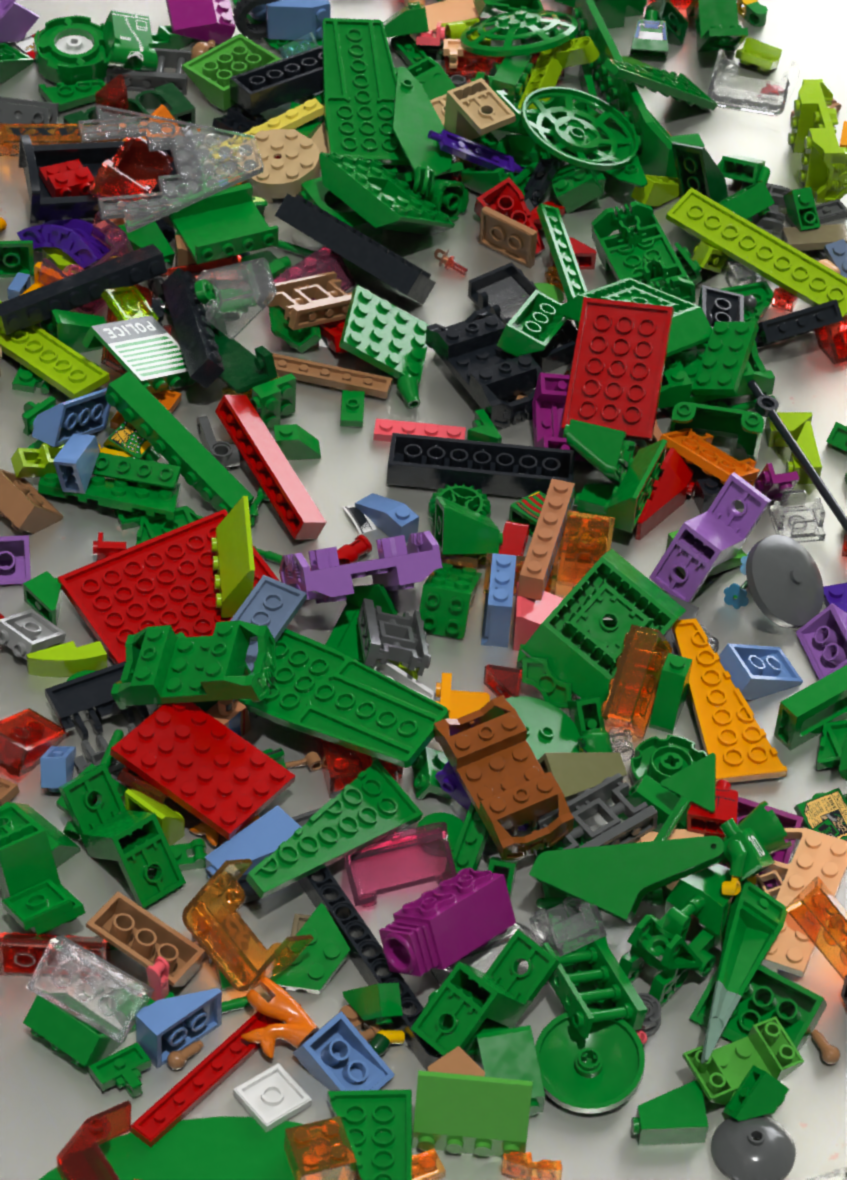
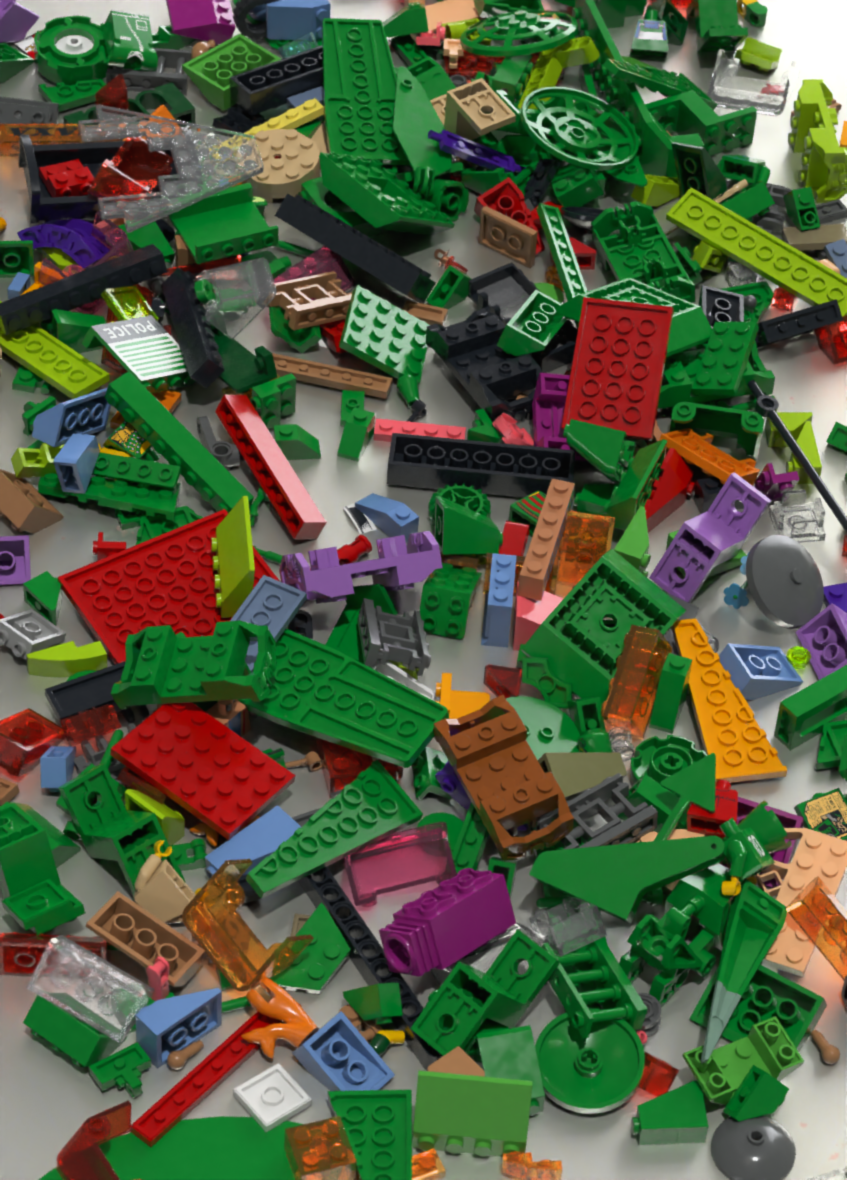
(90, 724): none -> clear red hinge
(161, 888): none -> tan torso
(299, 99): none -> sand blue tile
(302, 624): none -> black plate
(356, 434): none -> green slope
(419, 410): none -> black hand
(427, 313): none -> medium nougat tile
(450, 289): none -> green slope
(511, 432): none -> coral plate
(581, 216): none -> black dish
(635, 542): none -> bright green slope
(657, 1075): none -> clear red panel
(691, 115): none -> green bracket
(736, 188): none -> tan sword
(798, 657): none -> clear neon green plate

